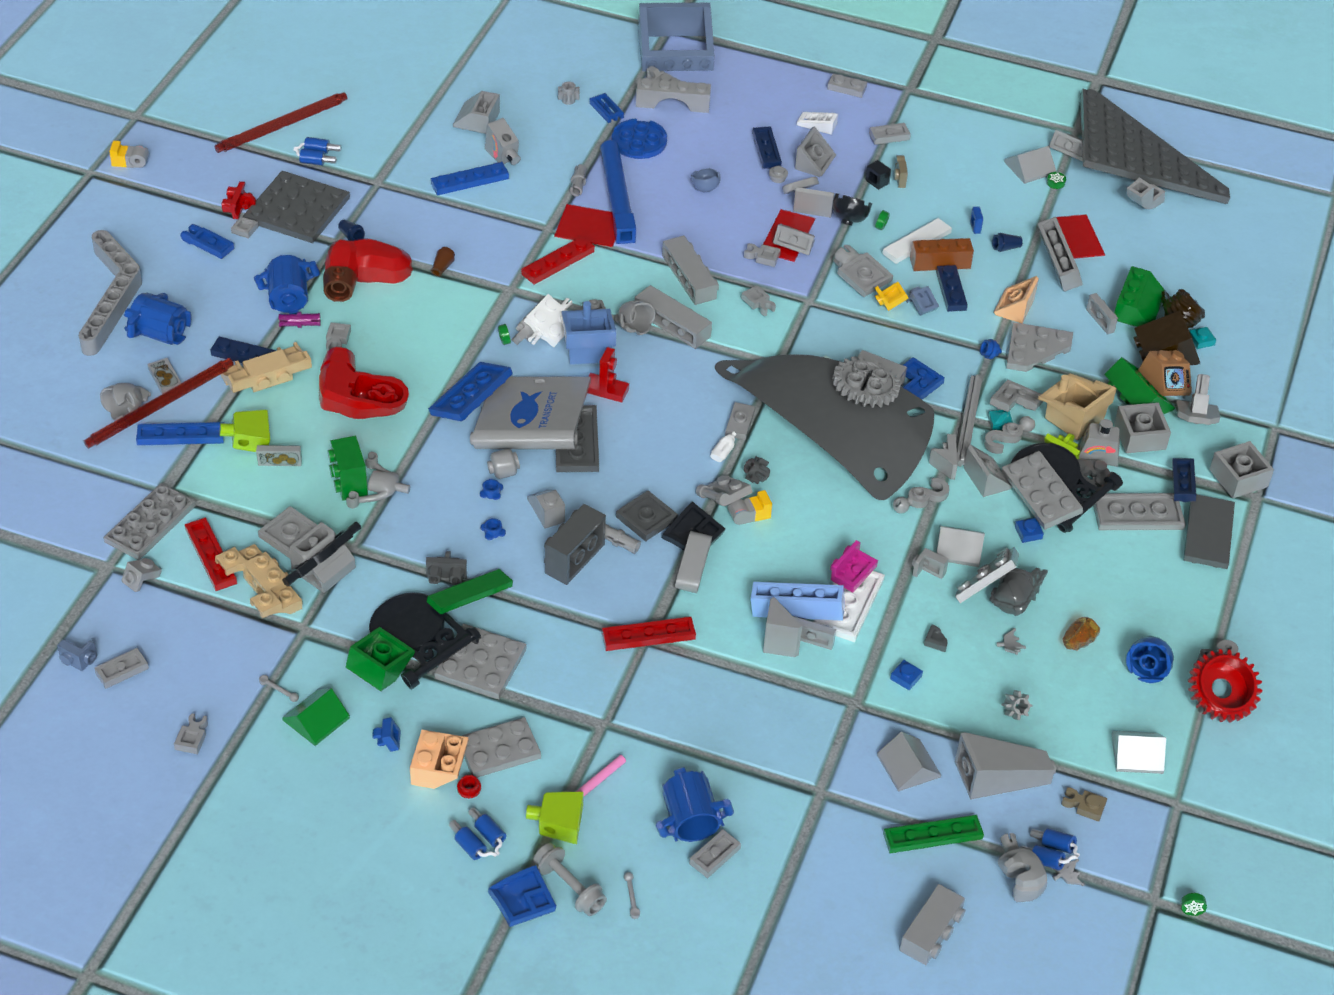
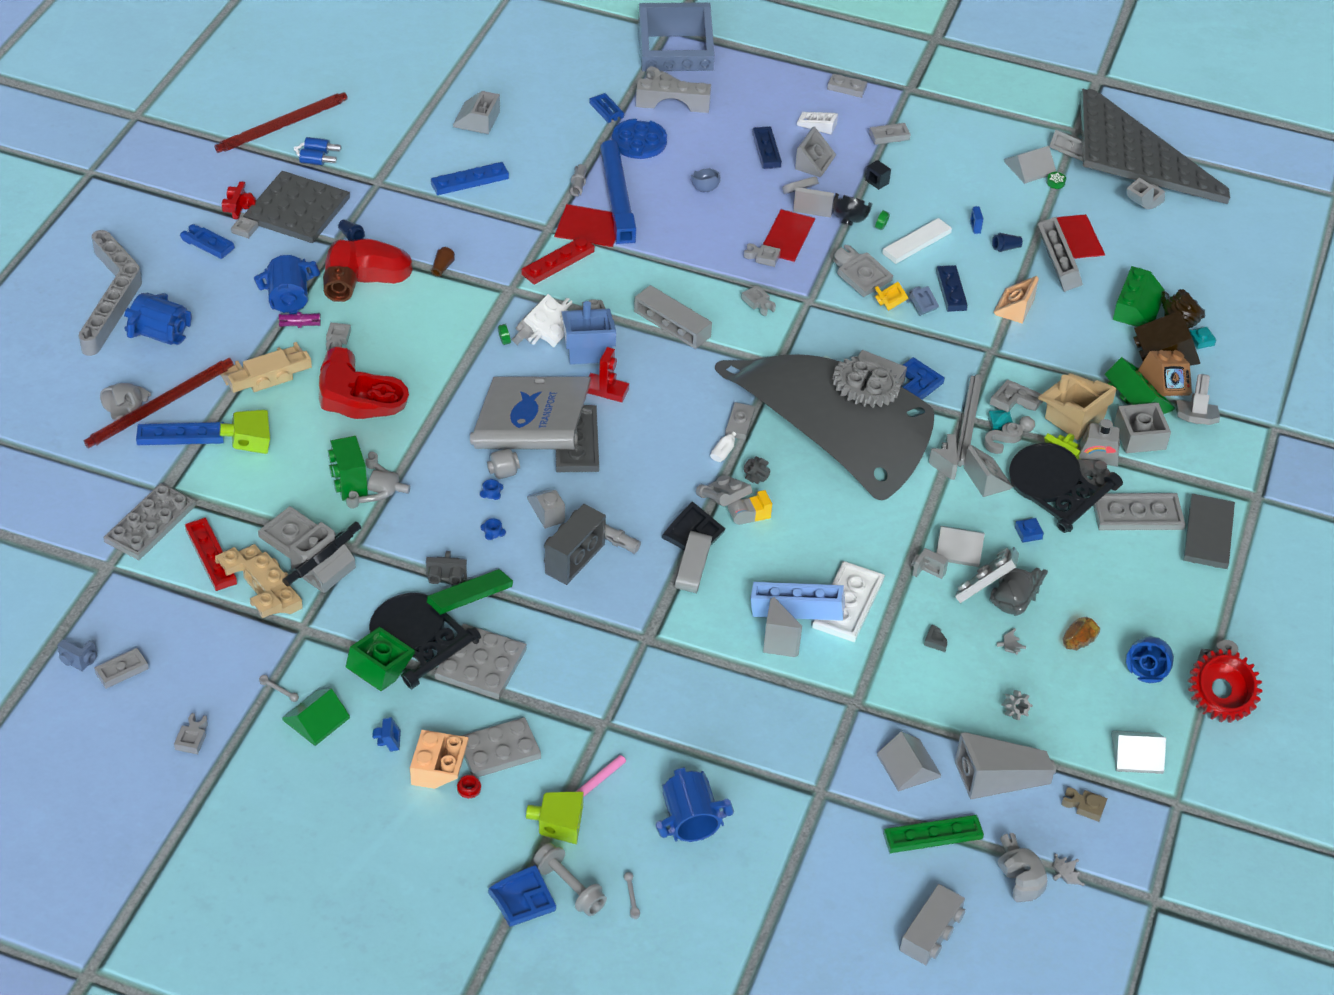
(128, 155): leg -> none
(138, 571): light grey bracket -> none
(164, 375): tile -> none
(237, 350): dark blue plate -> none
(279, 455): tile -> none
(470, 391): blue plate -> none
(471, 843): blue piece -> none
(502, 142): light grey torso -> none
(568, 93): light grey gear -> none
(636, 316): light grey helmet -> none
(646, 515): dark grey plate -> none
(648, 633): red plate -> none
(690, 270): light grey brick -> none
(715, 853): light grey plate -> none
(778, 174): light grey plate -> none
(794, 239): light grey plate -> none
(817, 634): light grey plate -> none
(852, 567): dark pink bracket -> none
(901, 172): dark tan plate -> none
(906, 675): blue plate -> none
(920, 497): light grey piece -> none
(932, 253): dark orange brick -> none
(990, 349): blue plate -> none
(1036, 345): light grey plate -> none
(1042, 490): light grey plate -> none
(1056, 840): blue piece -> none
(1102, 313): light grey plate -> none
(1184, 479): dark blue plate -> none
(1193, 904): green tile -> none
(1241, 469): light grey brick -> none

